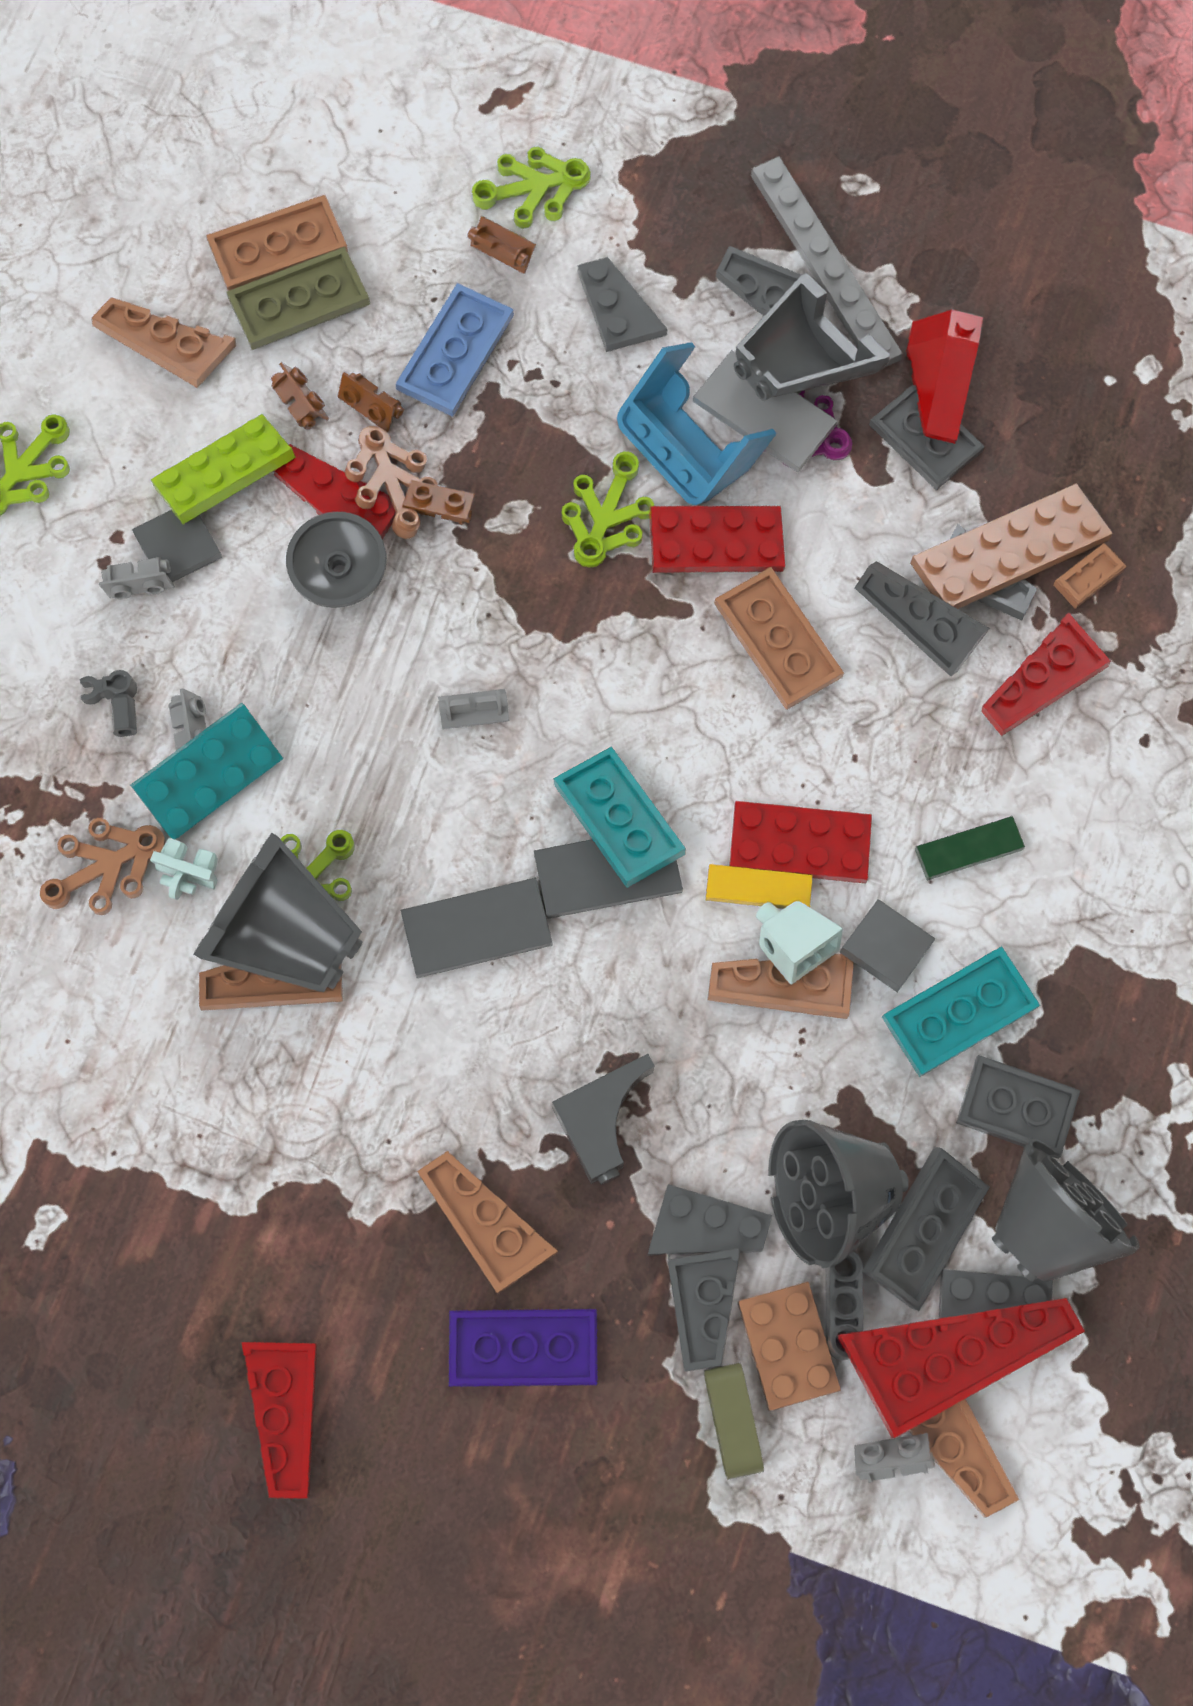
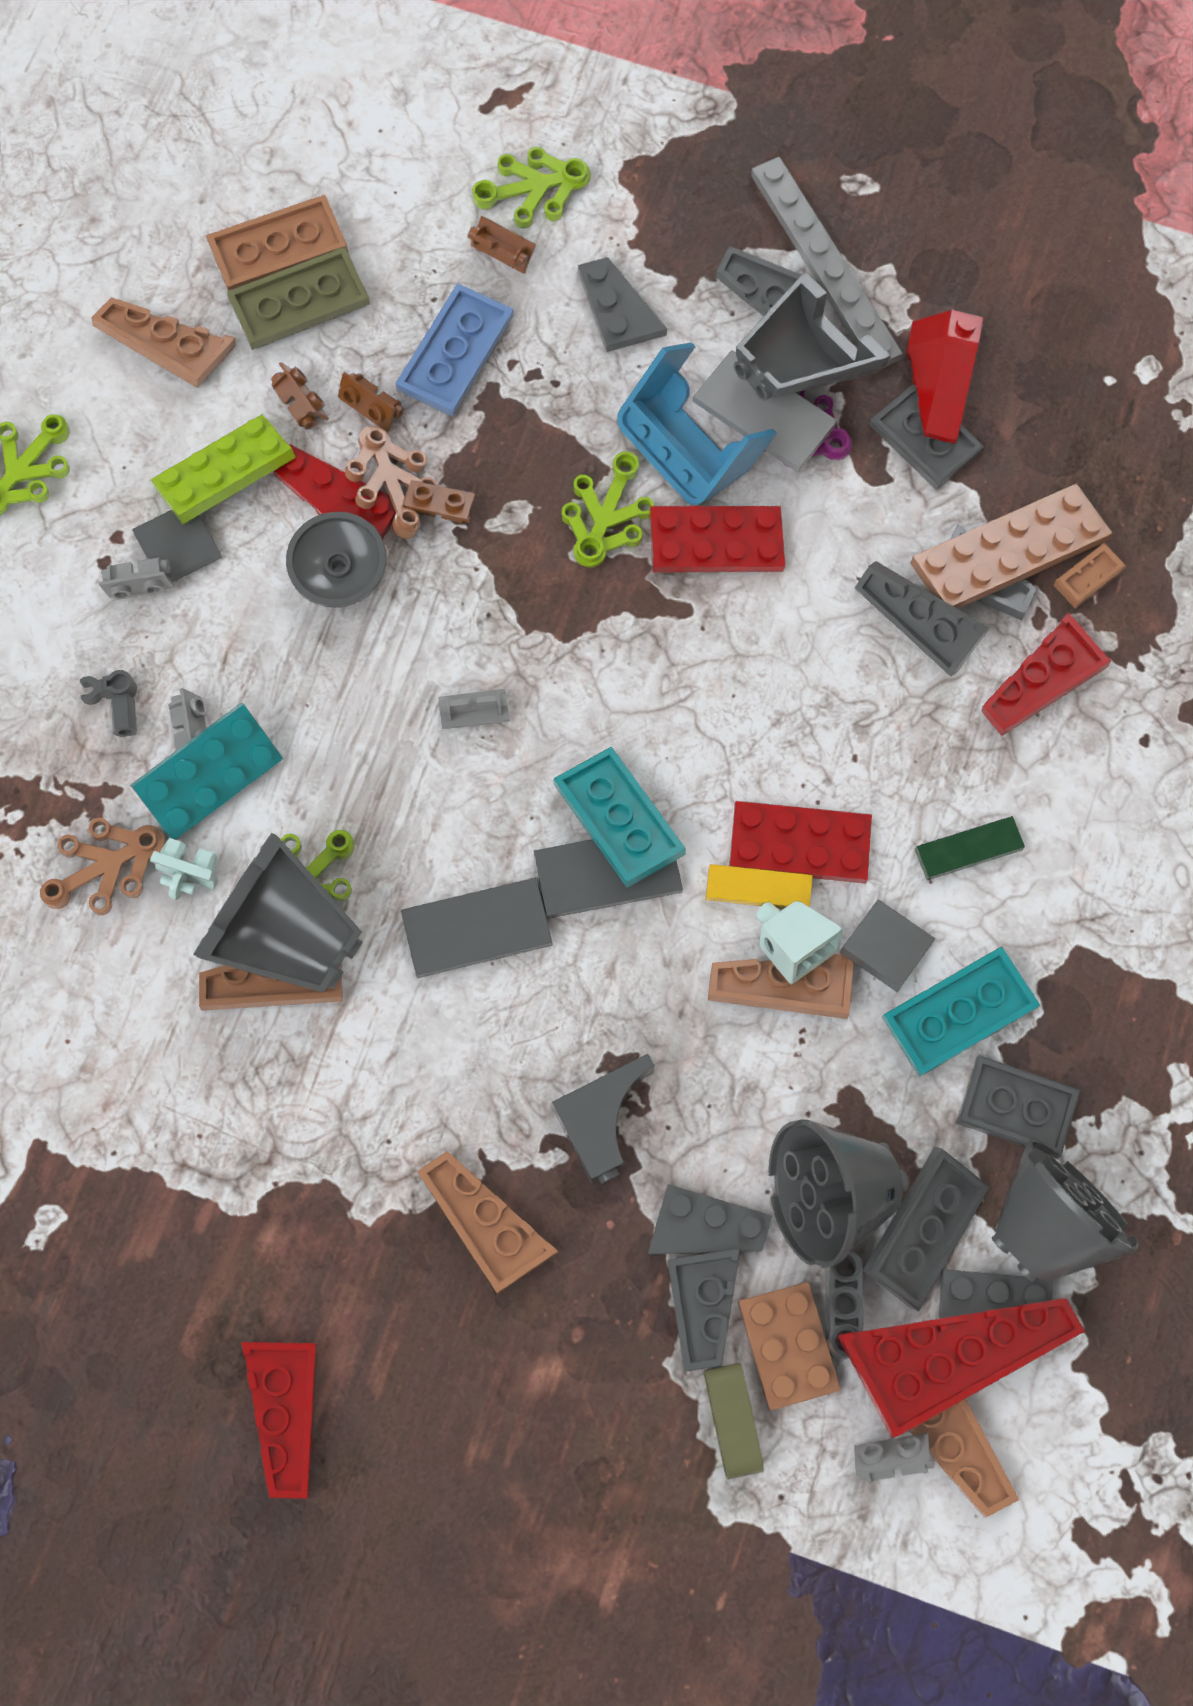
(522, 1348): dark purple tile -> none
(778, 638): nougat plate -> none

